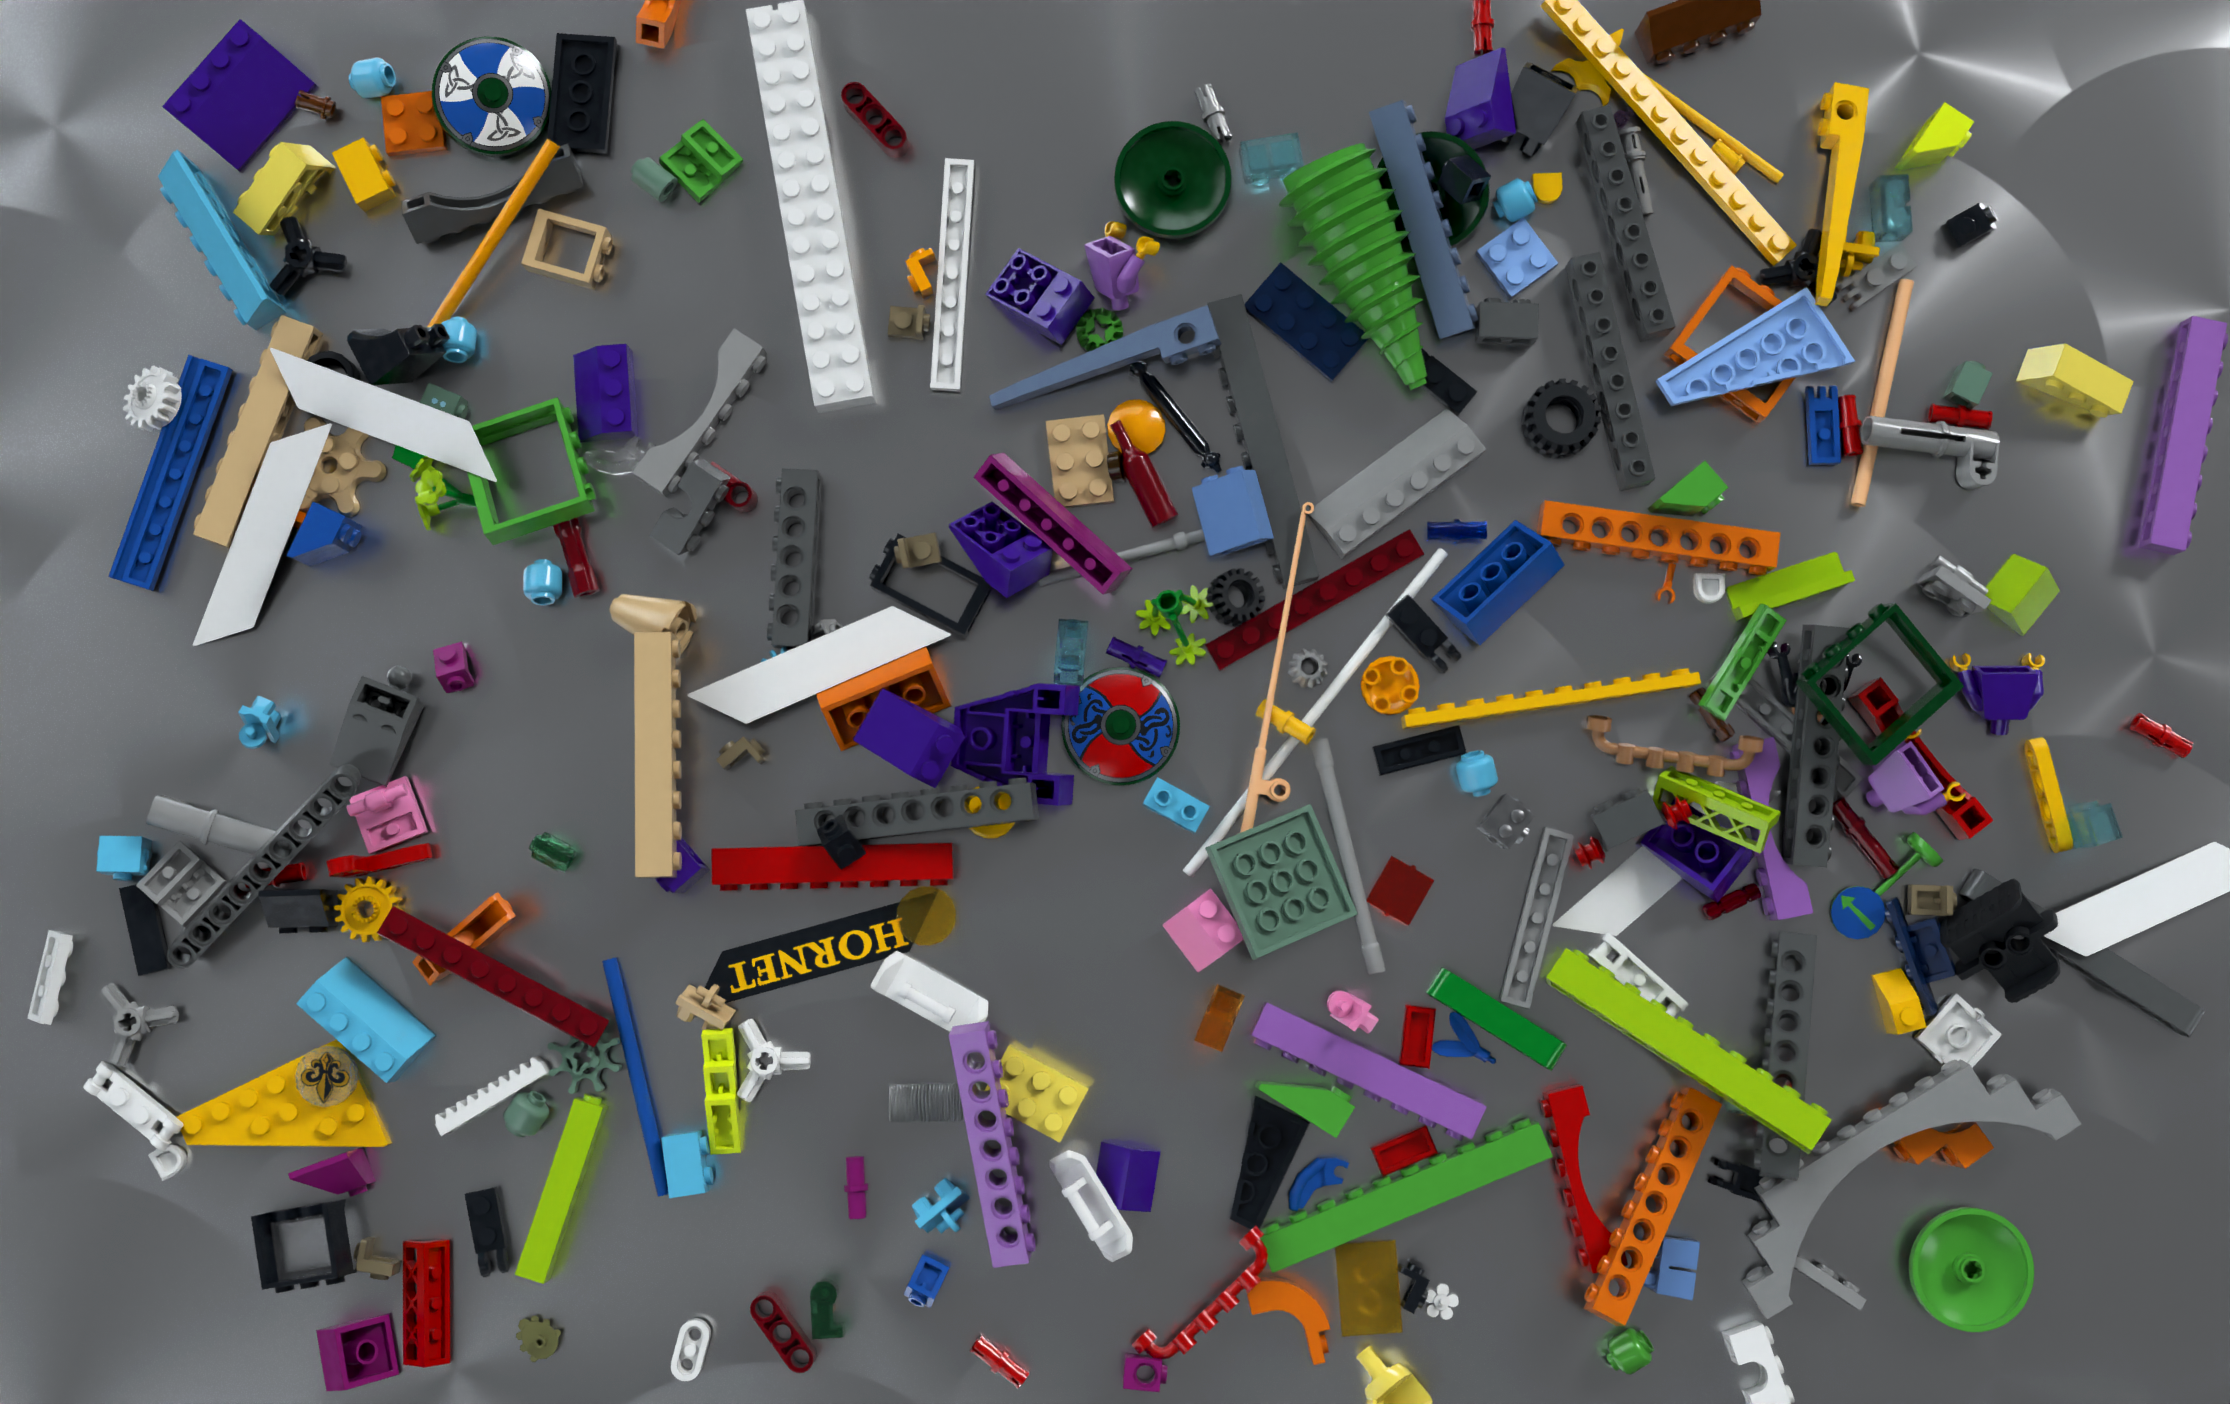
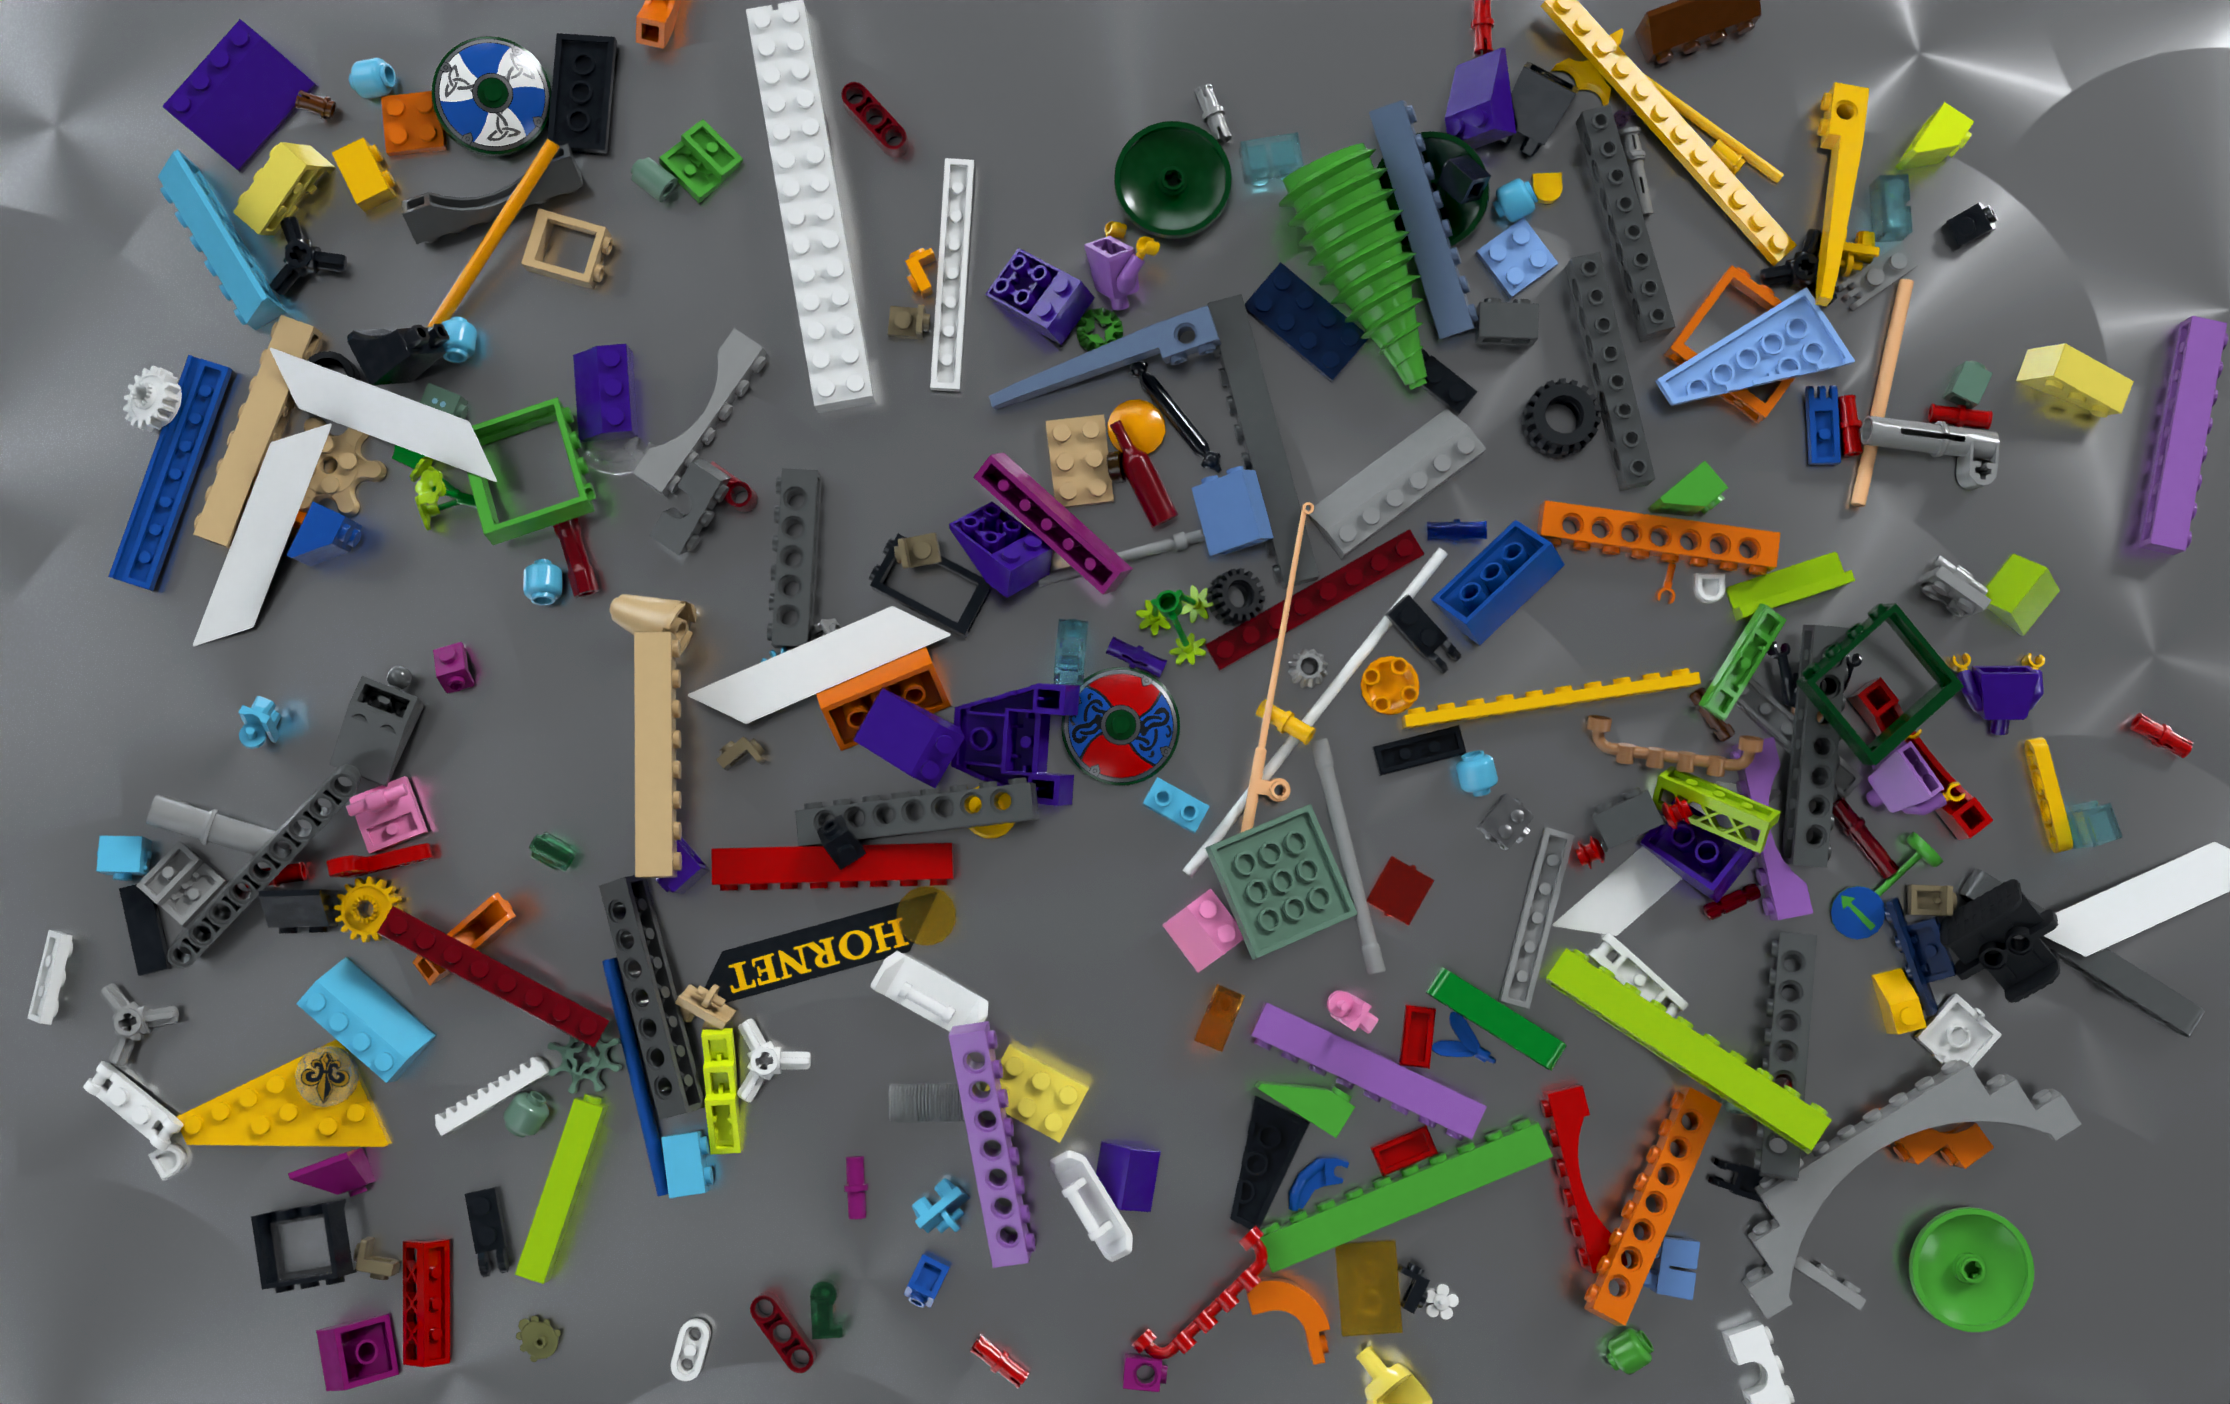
(652, 996): none -> dark grey brick

